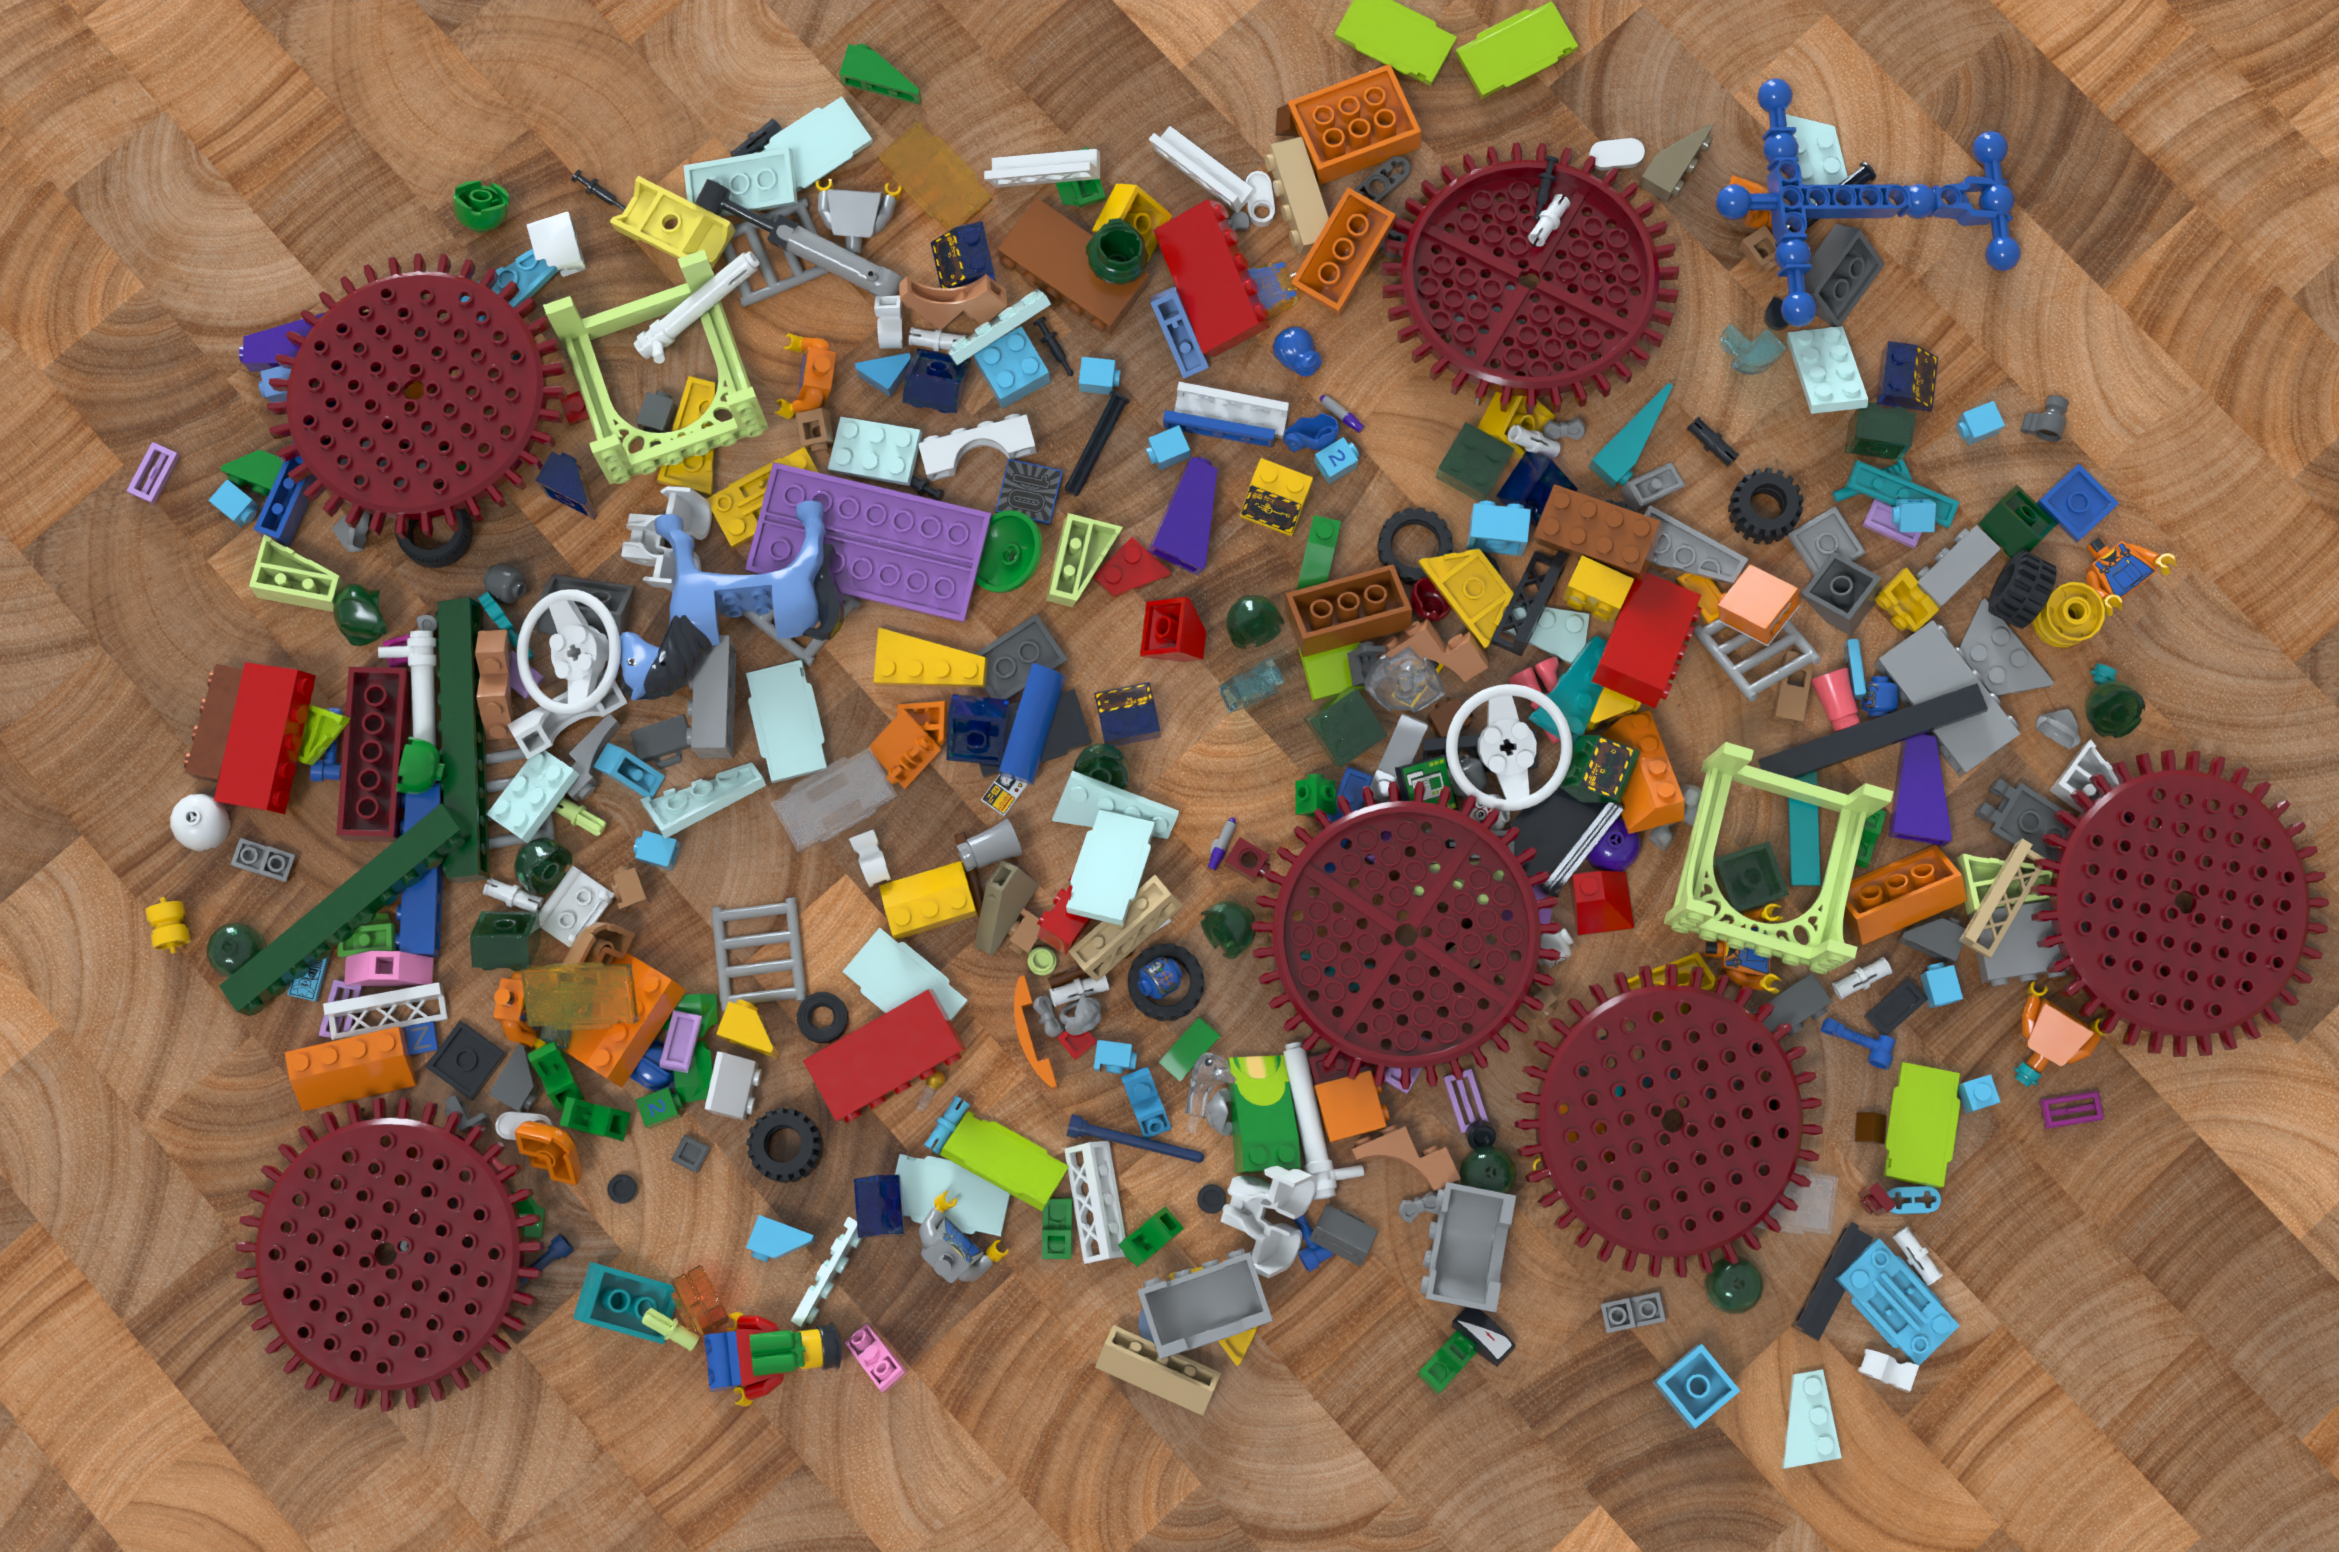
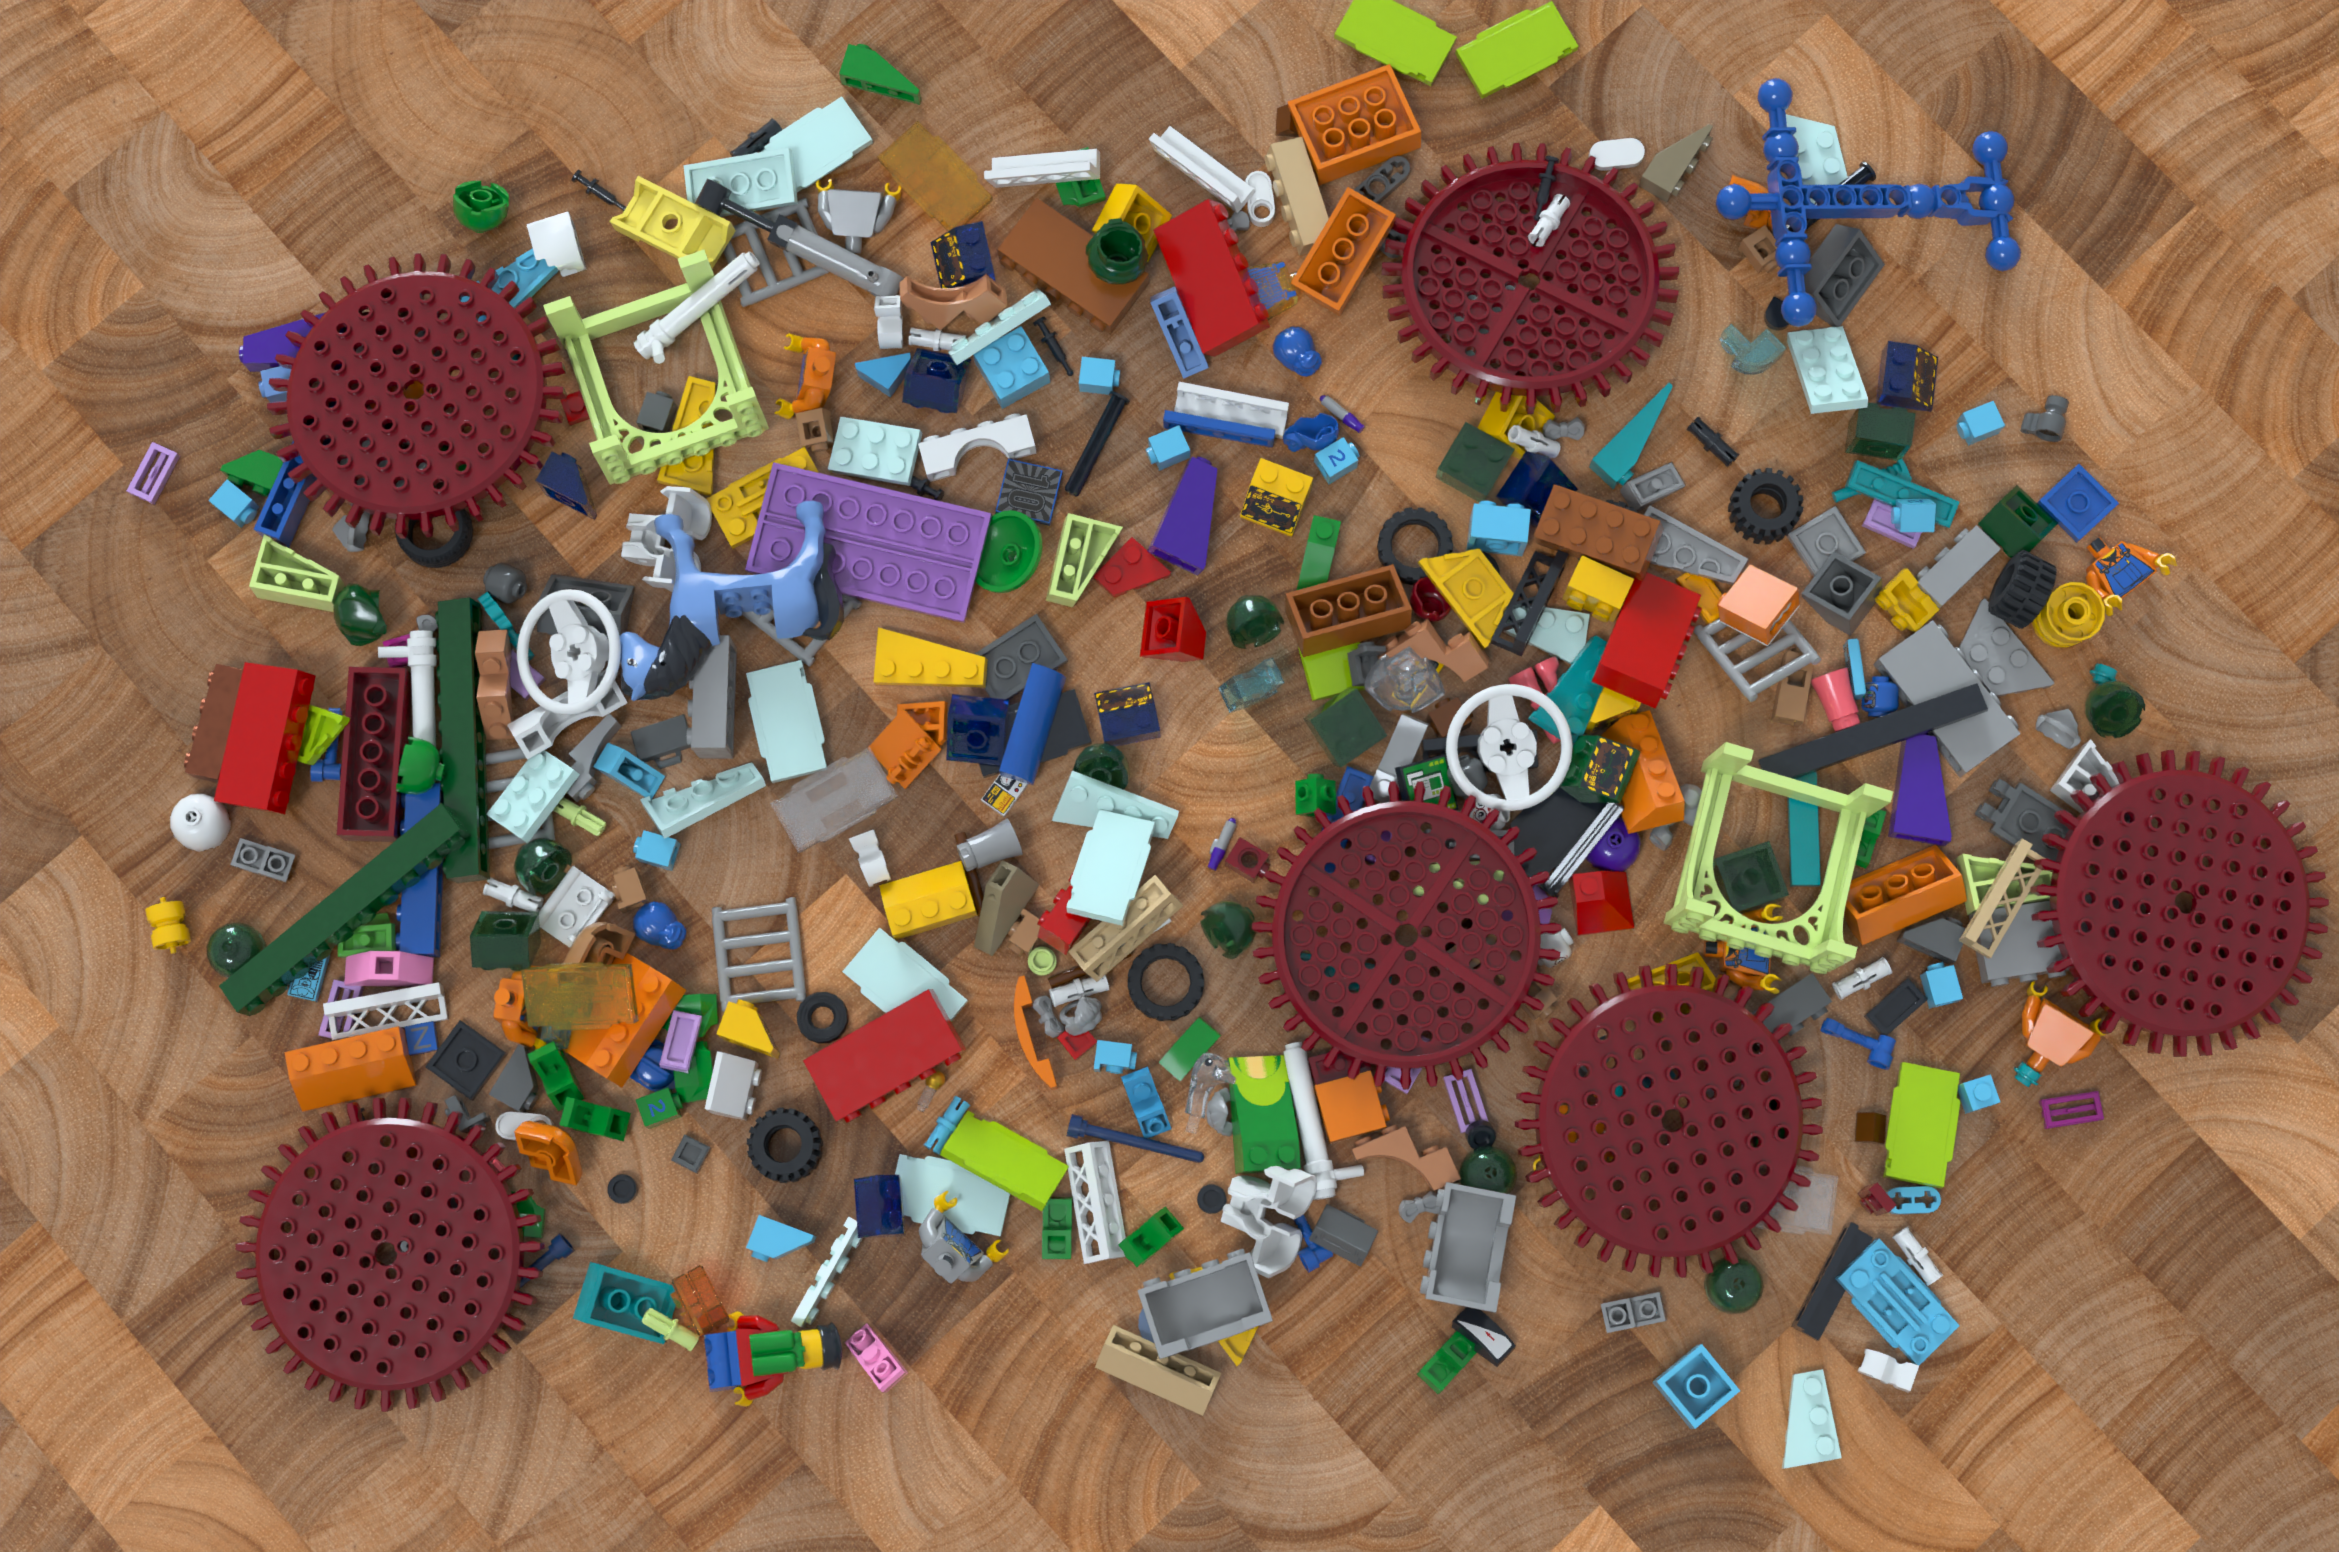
(658, 926): none -> blue hair
(1159, 977): blue head -> none

